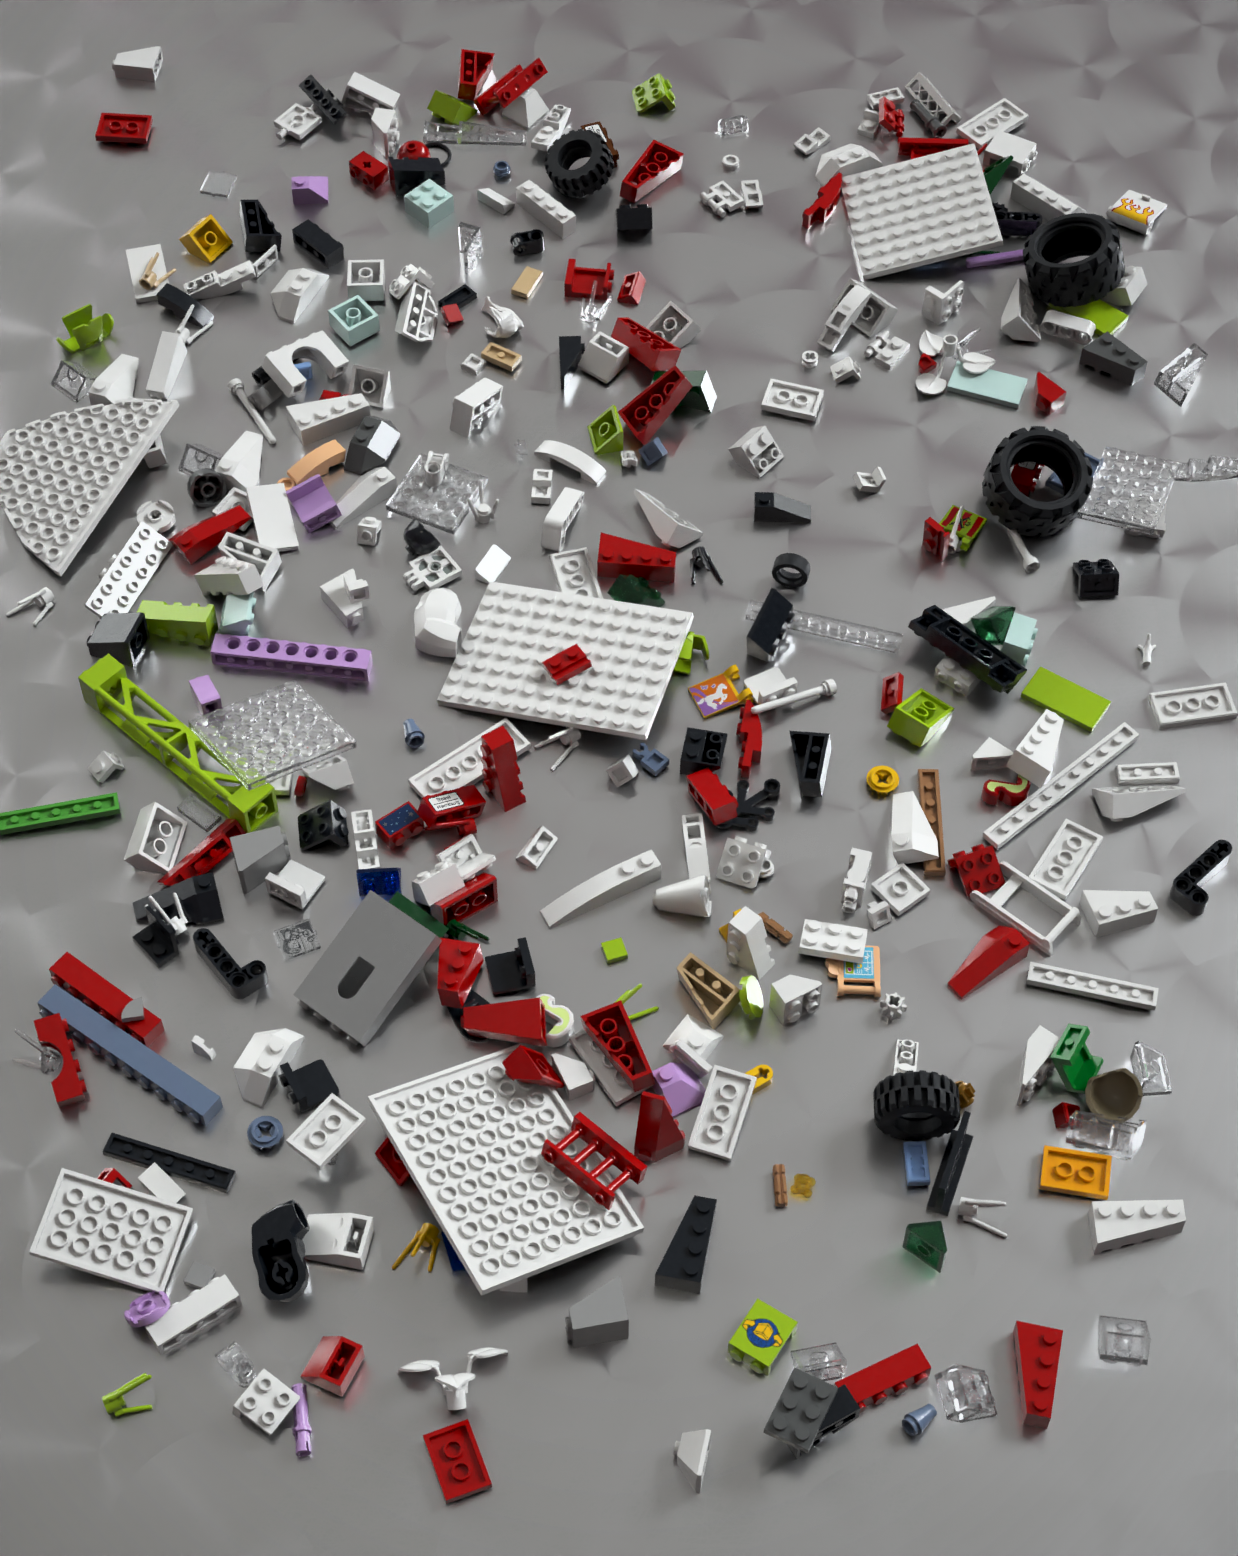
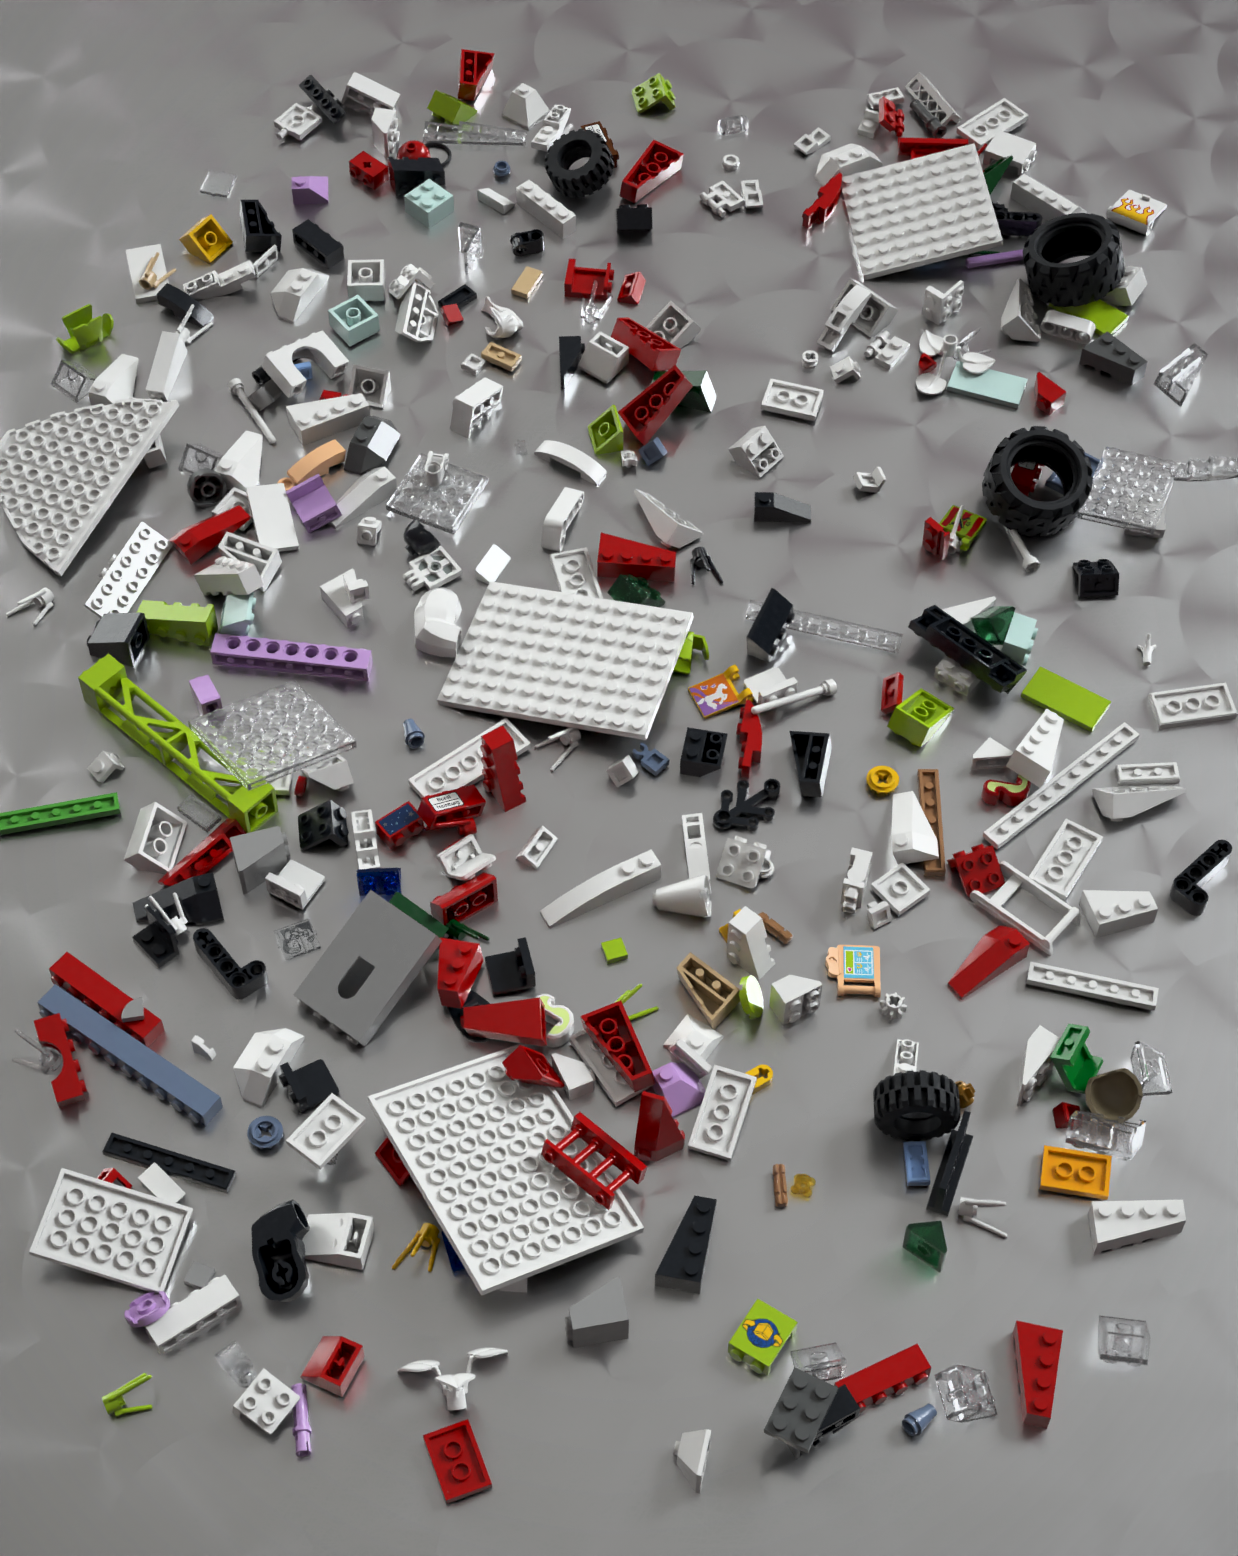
(124, 128): red plate -> none
(138, 64): white slope -> none
(163, 509): white plate -> none
(437, 883): white slope -> none
(483, 512): white plant -> none
(510, 86): red fence -> none
(542, 486): white slope -> none
(567, 664): red plate -> none
(712, 796): red brick -> none
(793, 561): black tyre -> none
(833, 941): white plate -> none

